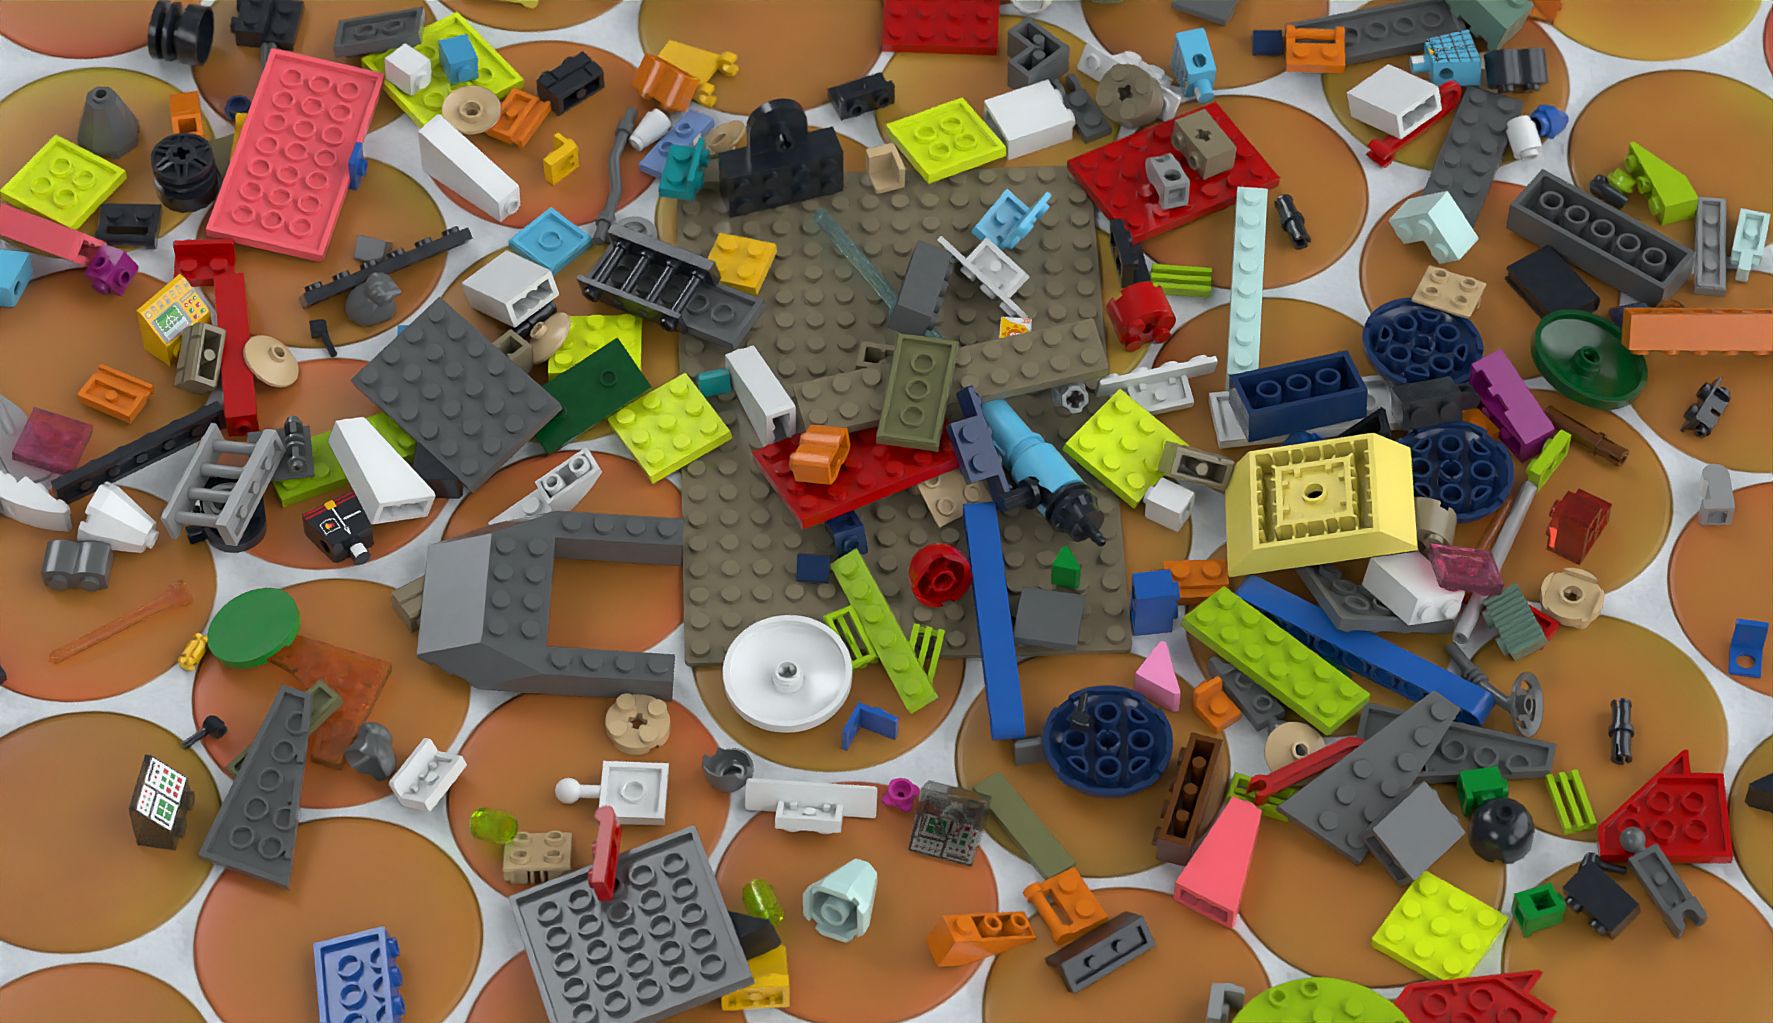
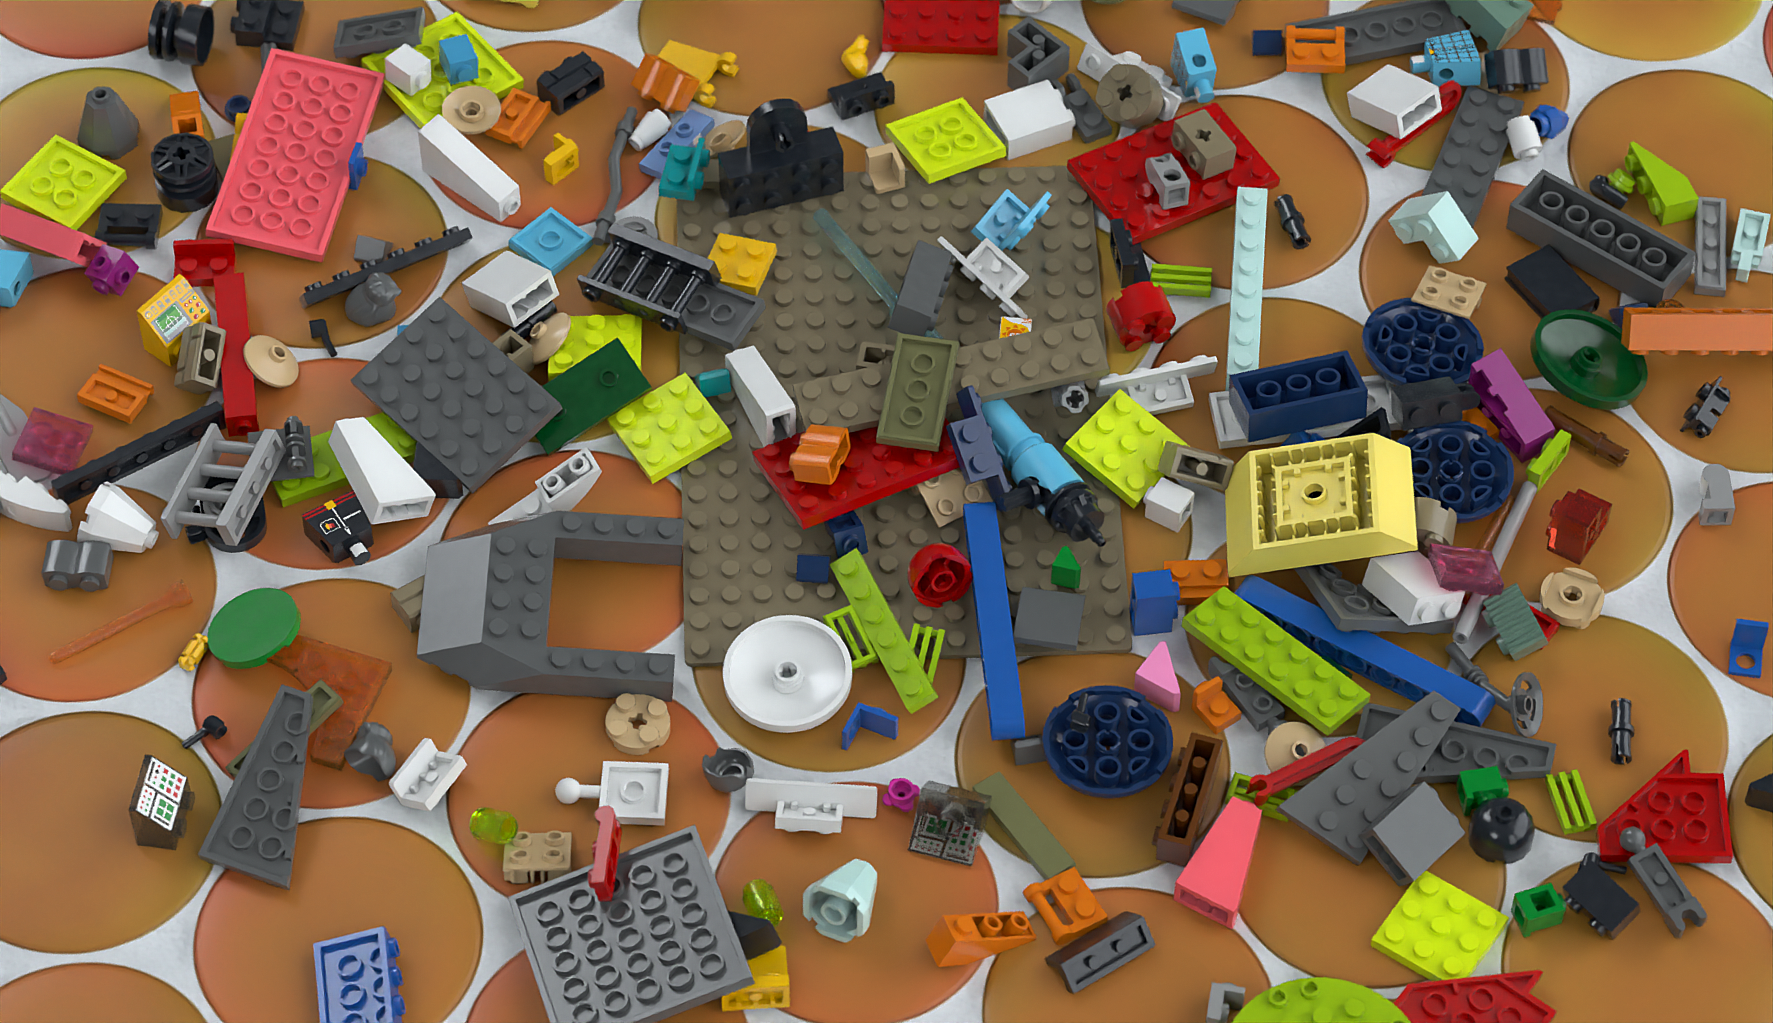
(855, 58): none -> yellow animal

